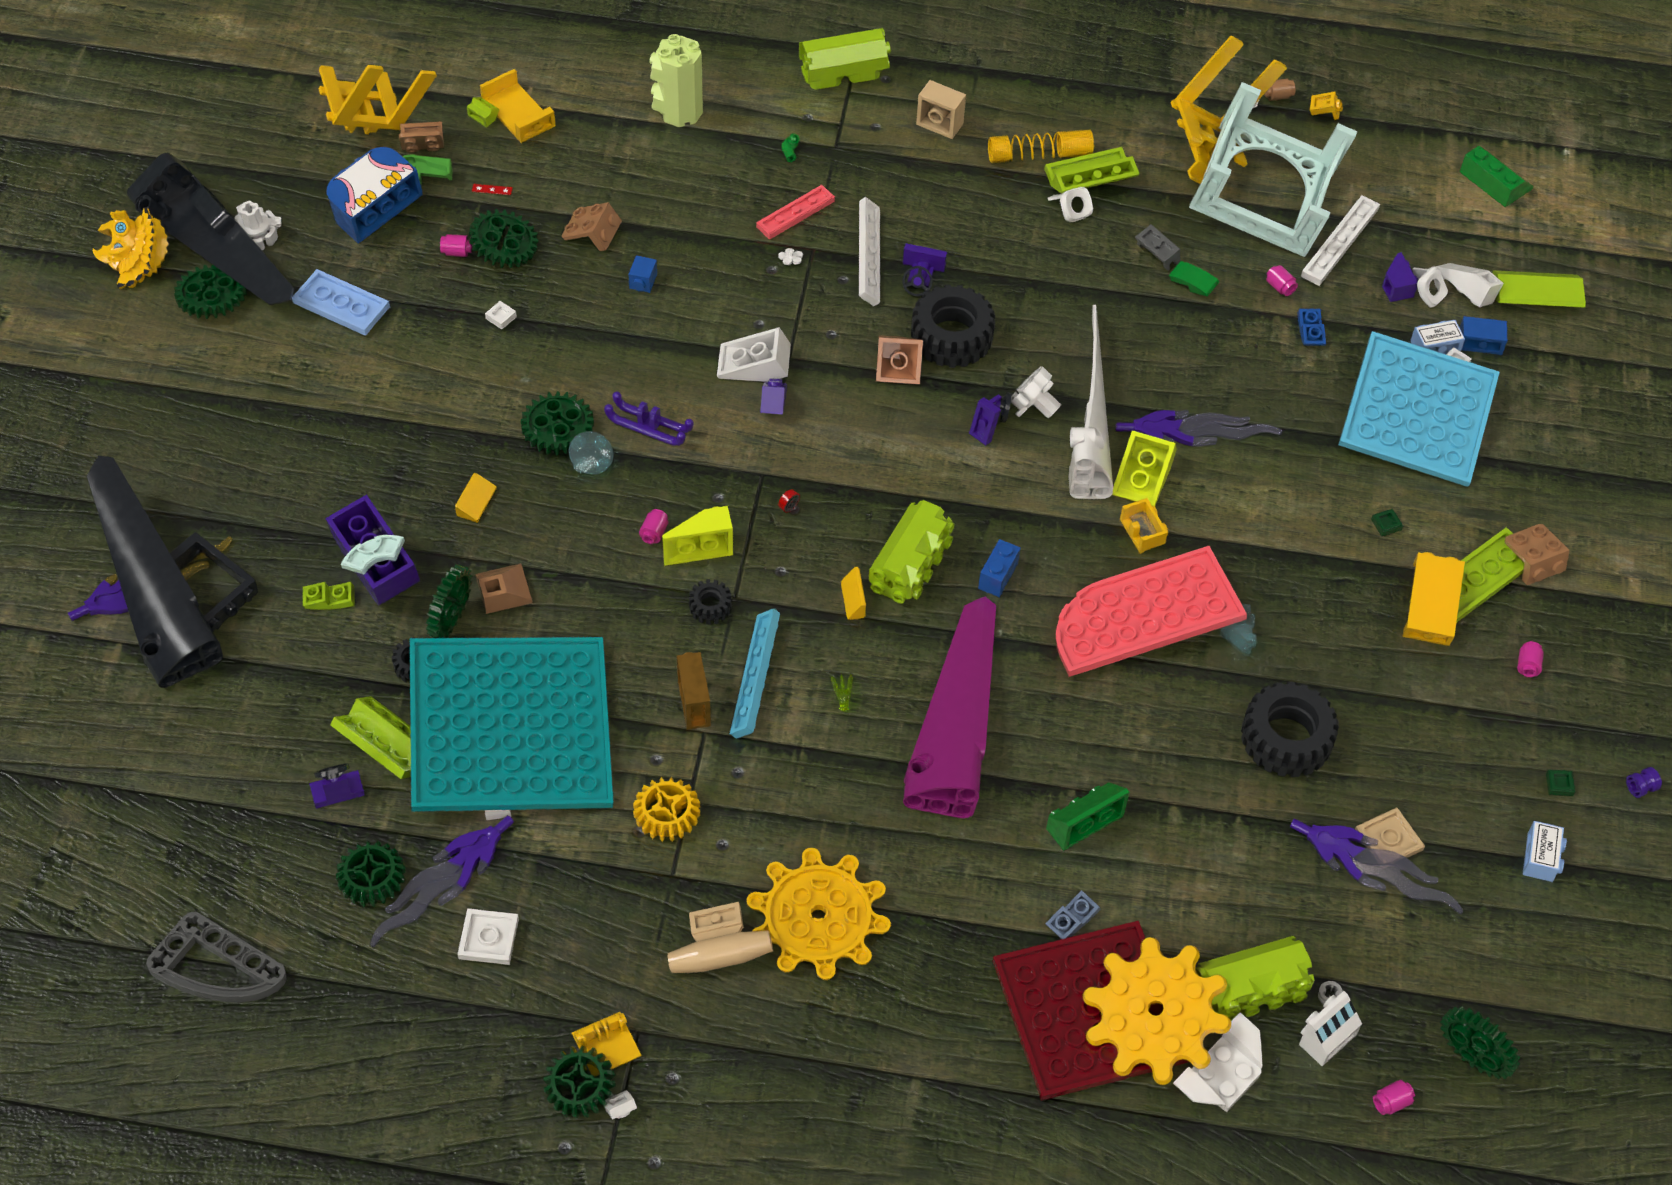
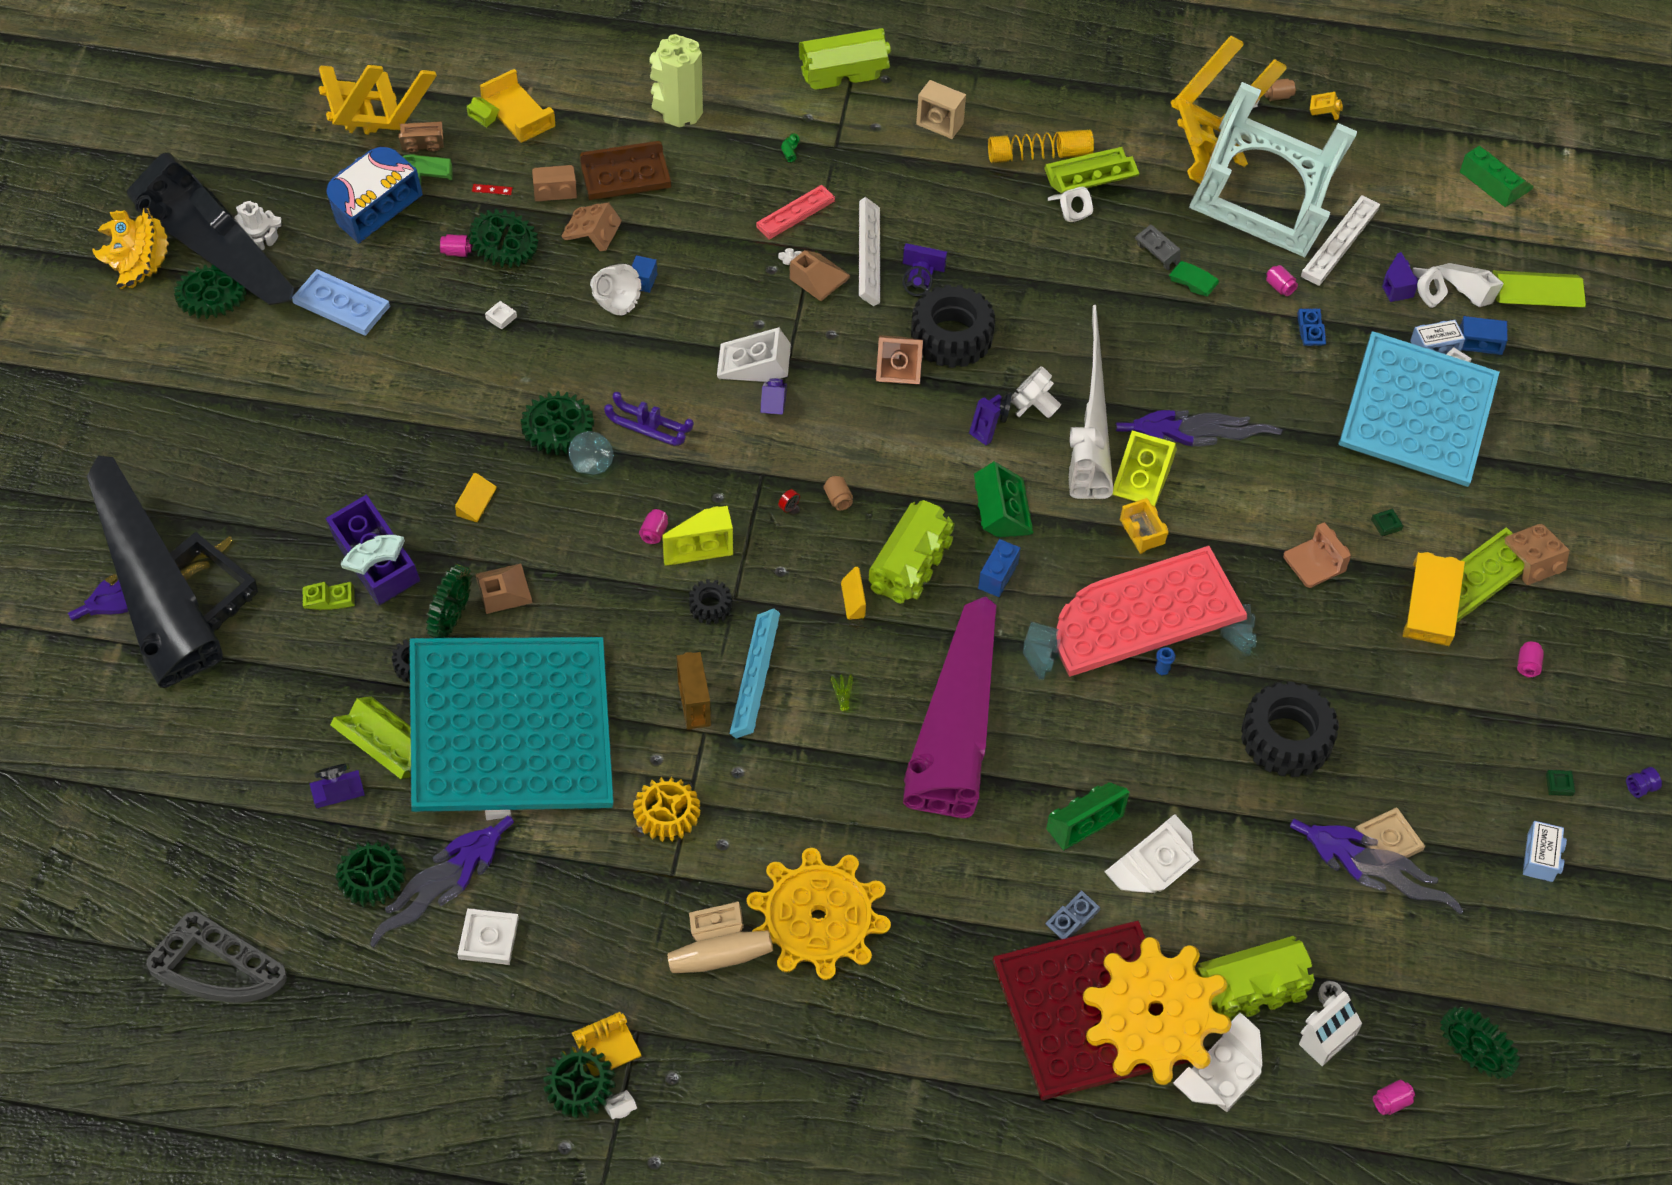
(554, 183): none -> medium nougat bracket
(616, 288): none -> white hair
(624, 170): none -> reddish brown bracket
(816, 274): none -> medium nougat slope
(838, 492): none -> medium nougat brick
(1002, 501): none -> green slope
(1039, 647): none -> clear light blue slope
(1156, 859): none -> white piece
(1165, 658): none -> blue pin
(1318, 558): none -> nougat bracket

